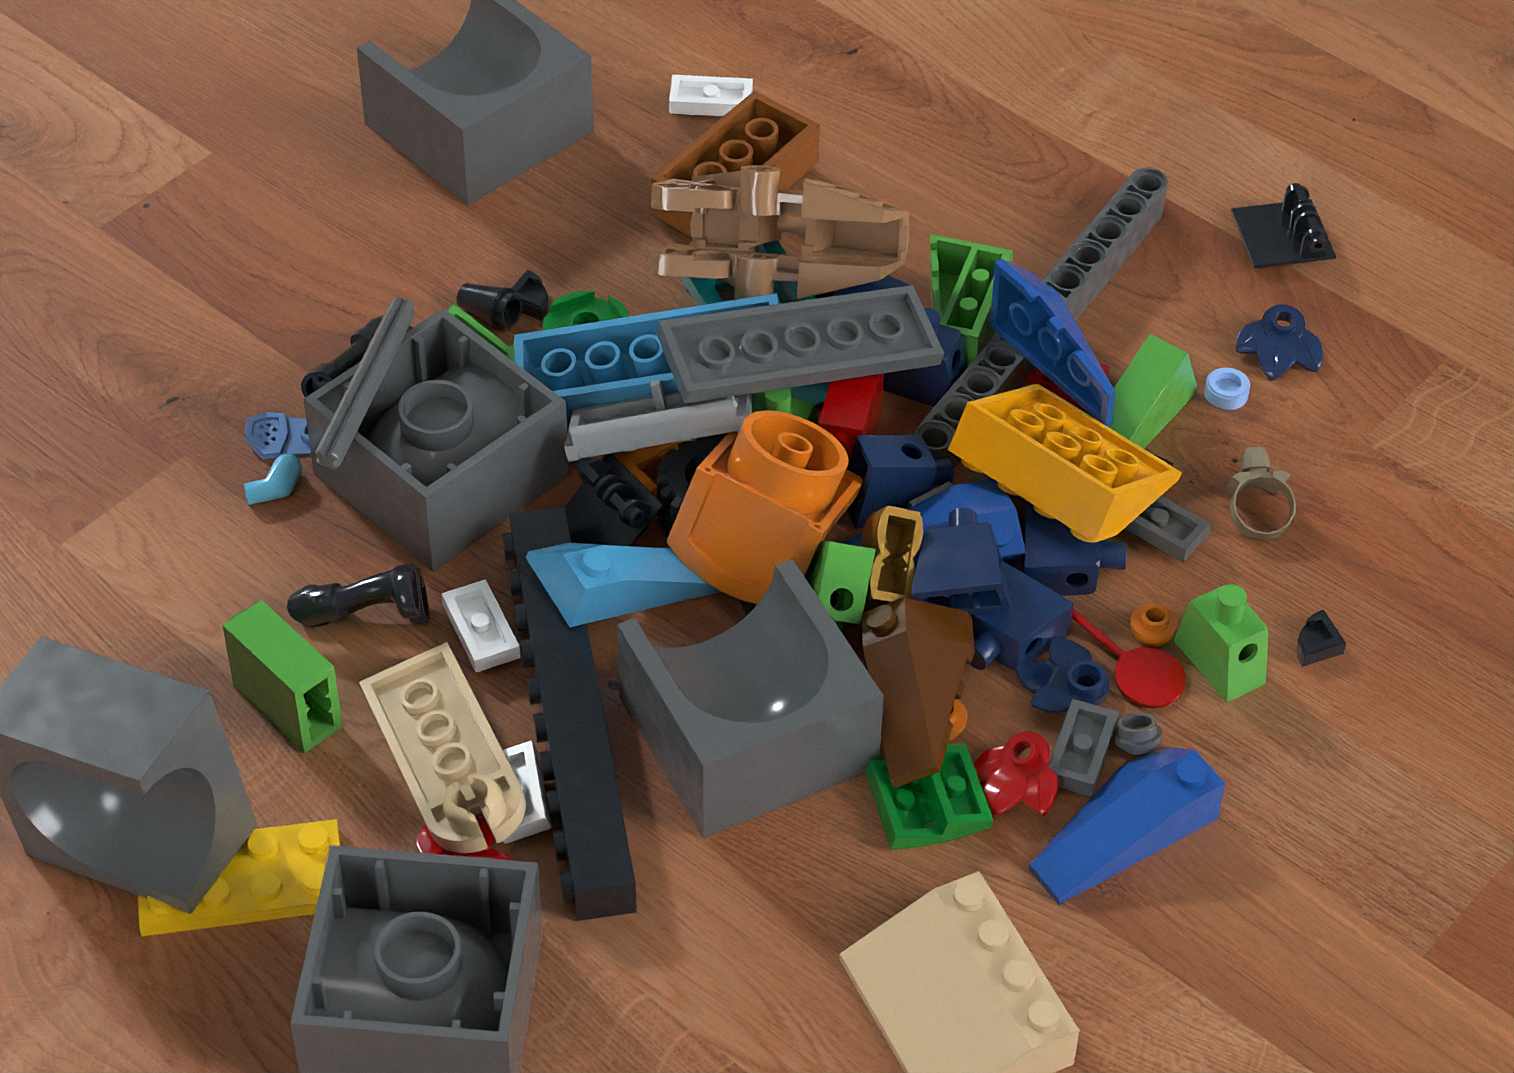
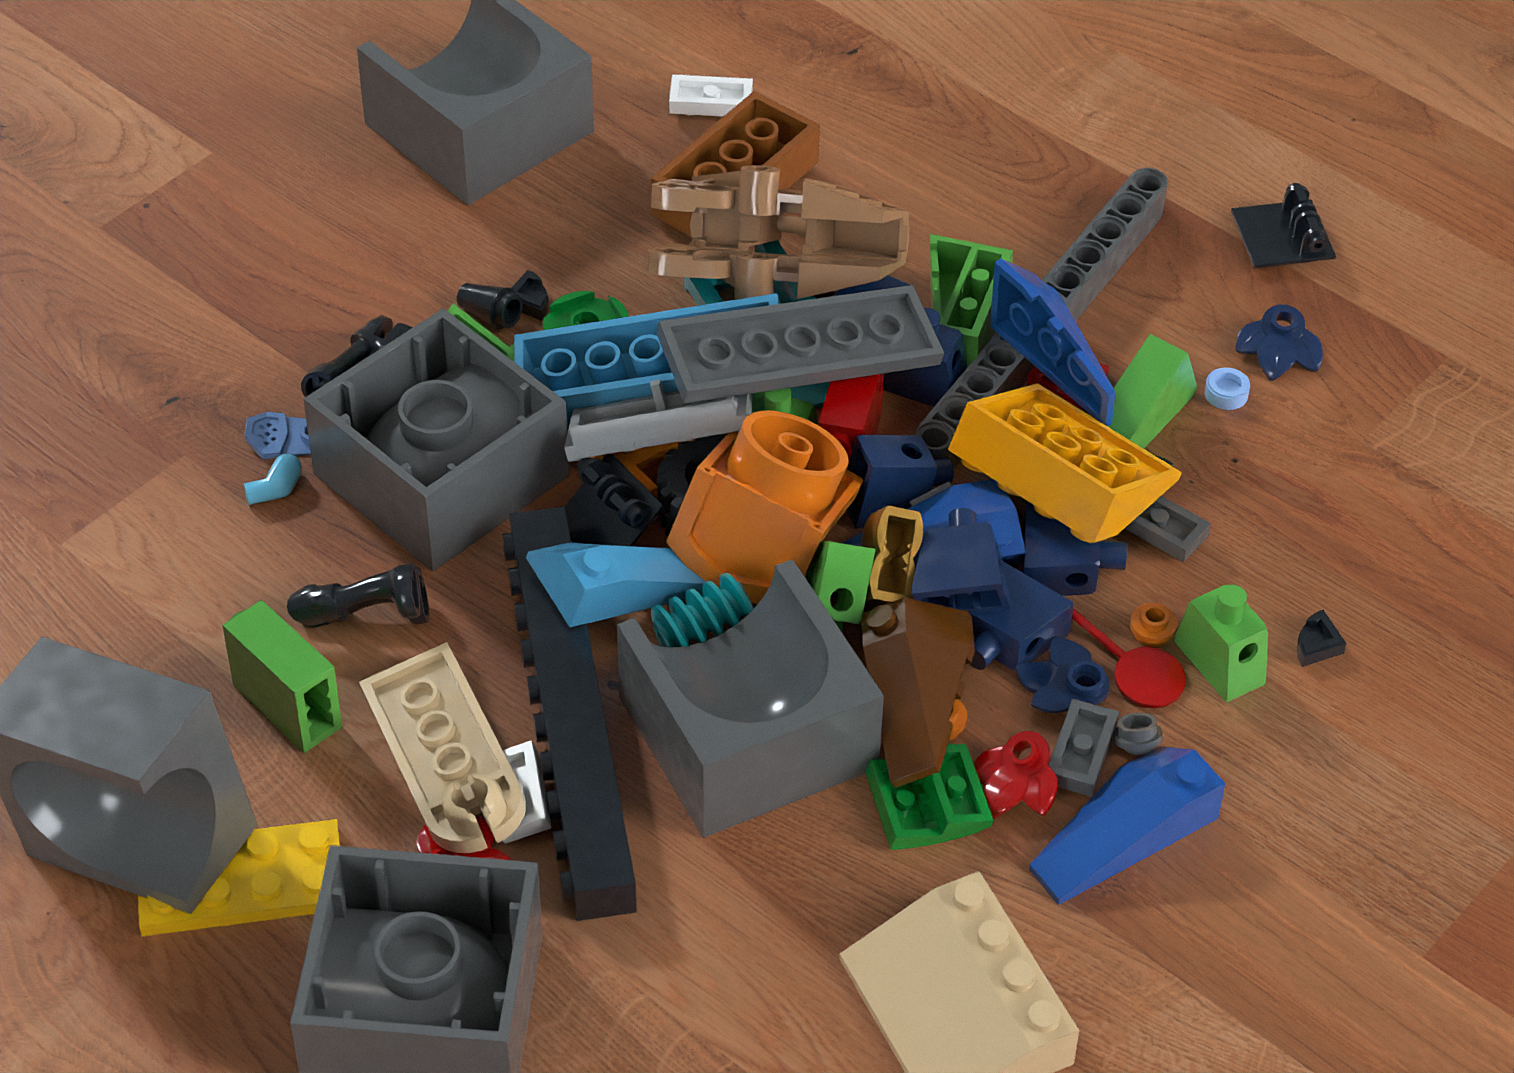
(365, 383): dark grey axle -> none
(480, 625): white plate -> none
(701, 613): none -> teal piece
(1255, 473): dark tan piece -> none

